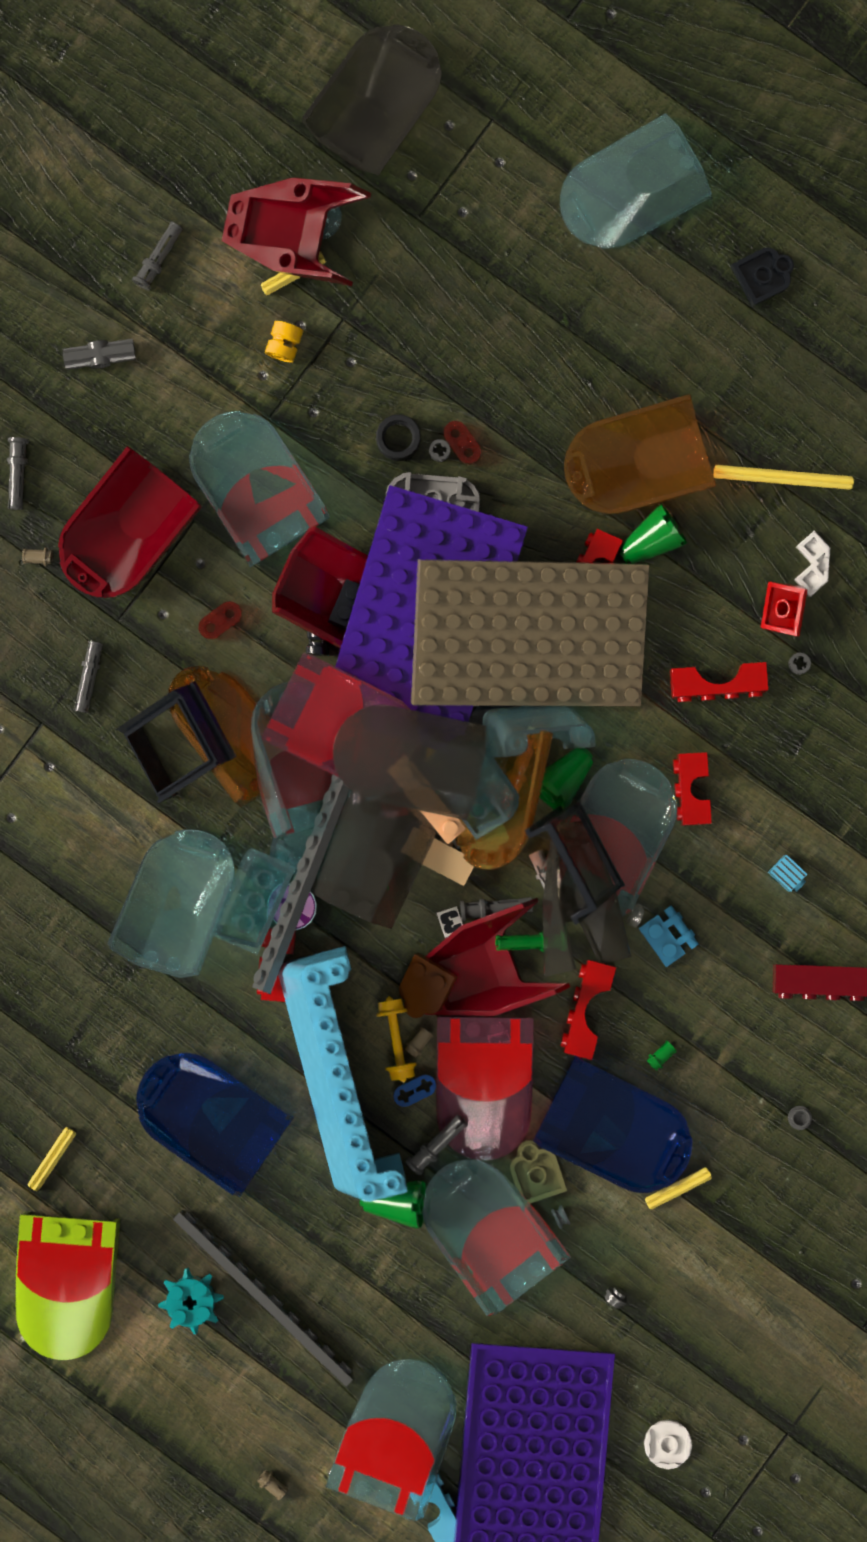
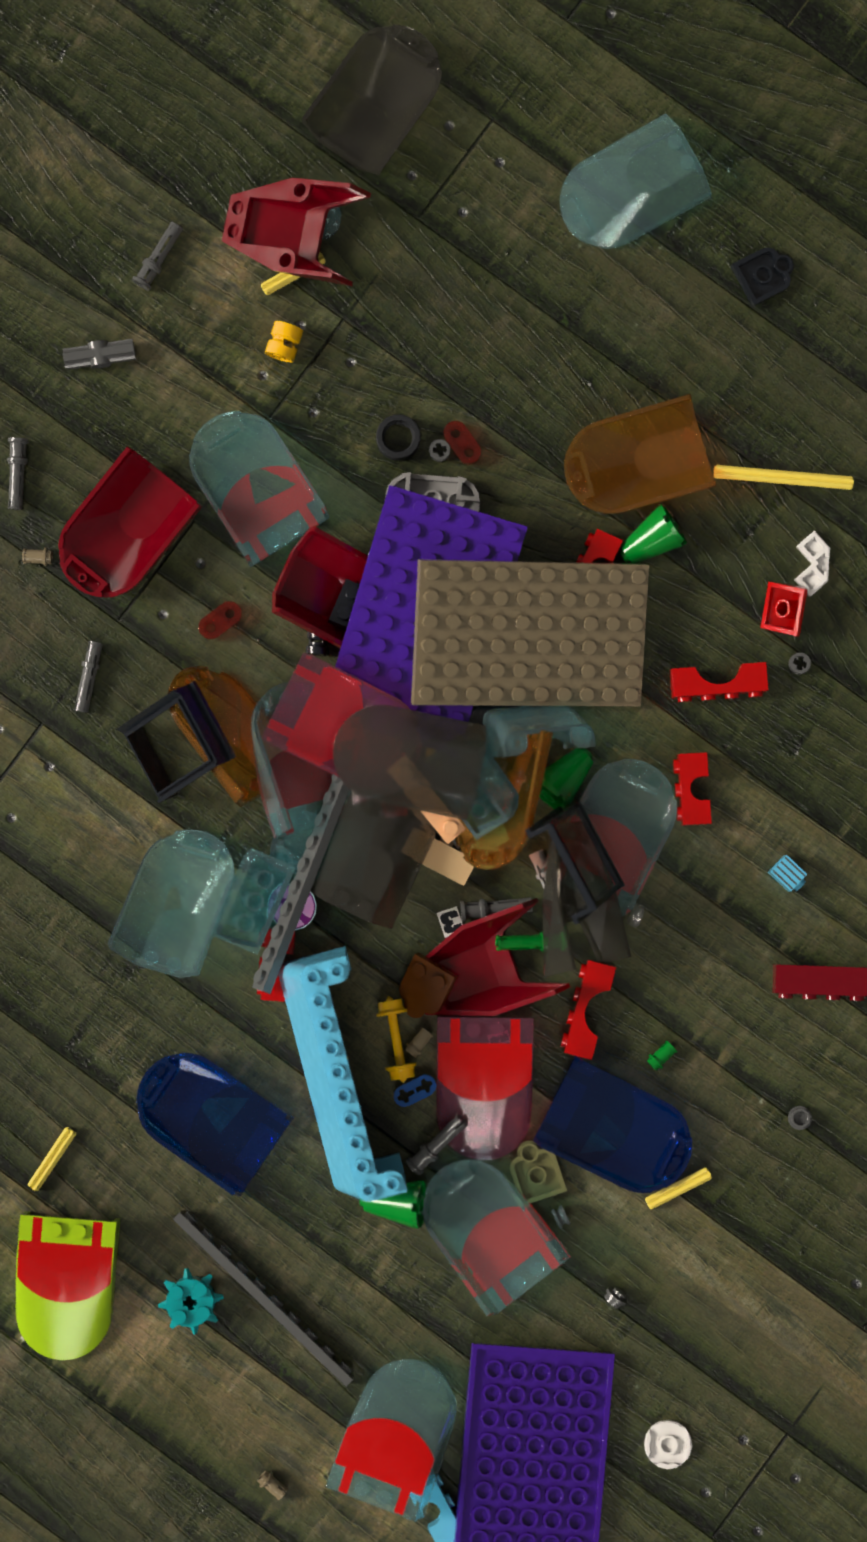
(662, 940): dark azure plate -> none

